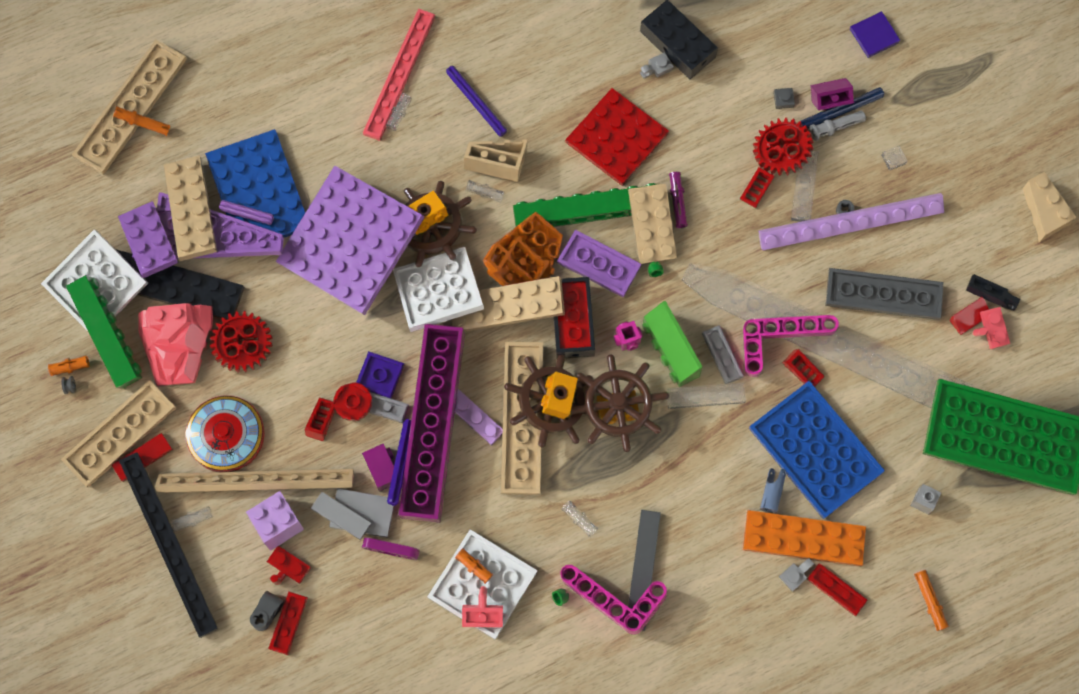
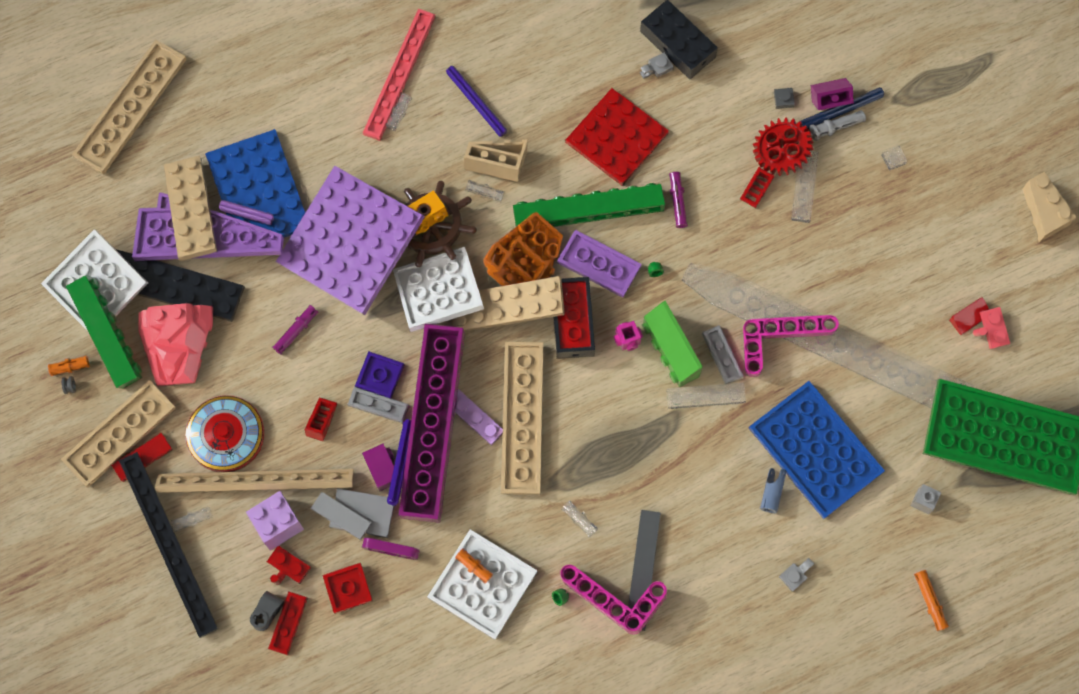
(137, 119): orange pin -> none
(148, 239): medium lavender plate -> none
(239, 325): red gear -> none
(296, 328): none -> magenta pin
(347, 588): none -> red plate
(352, 401): red tile -> none
(482, 614): coral plate -> none
(555, 400): reddish brown brick -> none
(618, 405): reddish brown brick -> none
(652, 223): tan plate -> none
(804, 538): orange plate -> none
(808, 364): red slope -> none
(837, 589): red tile -> none
(845, 203): dark grey bush -> none
(851, 221): lavender plate -> none
(874, 34): dark purple tile -> none
(884, 294): dark grey plate -> none
(992, 292): black hinge -> none

